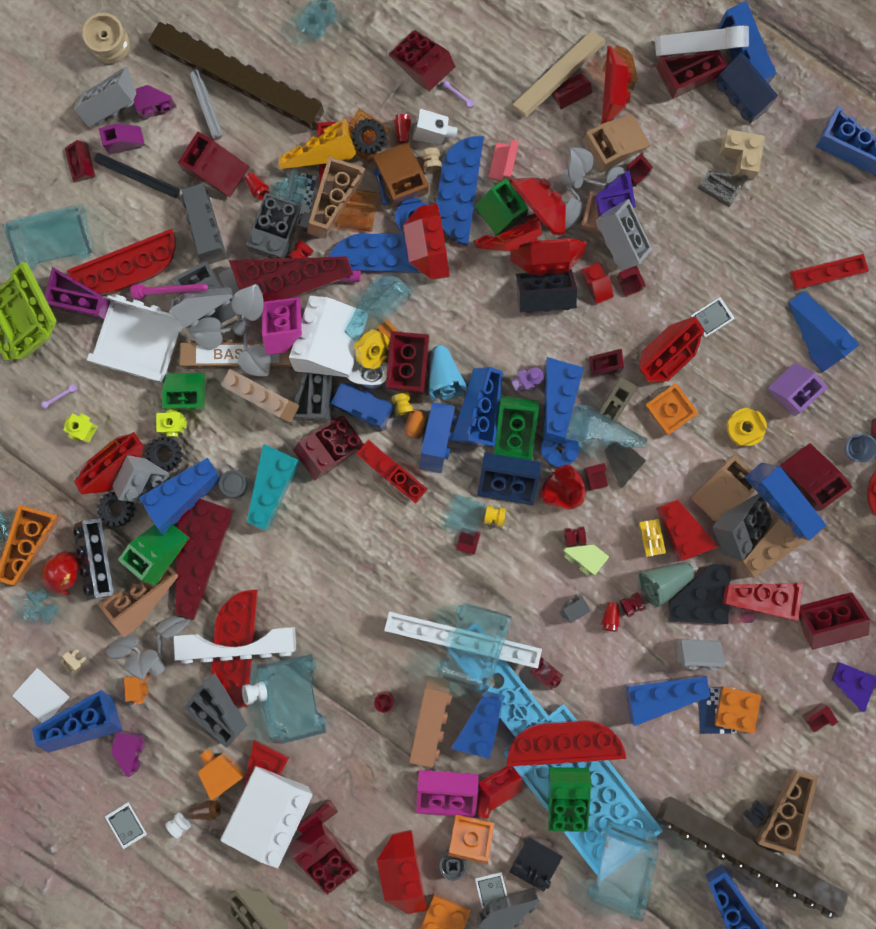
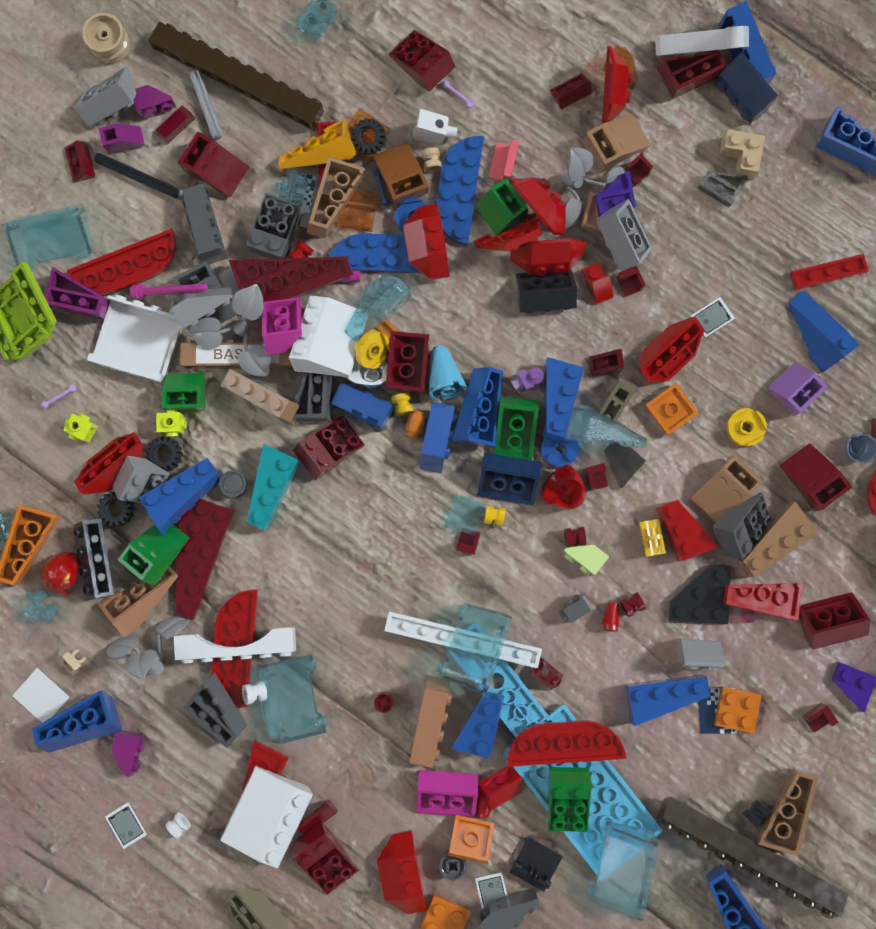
(135, 689): orange brick -> none
(175, 124): none -> dark red slope
(206, 810): reddish brown cone -> none
(218, 773): orange torso -> none
(256, 186): red cone -> none
(391, 471): red slope -> none
(402, 127): red cone -> none
(559, 73): tan tile -> none
(665, 582): sand green cone -> none
(786, 500): blue wedge -> none

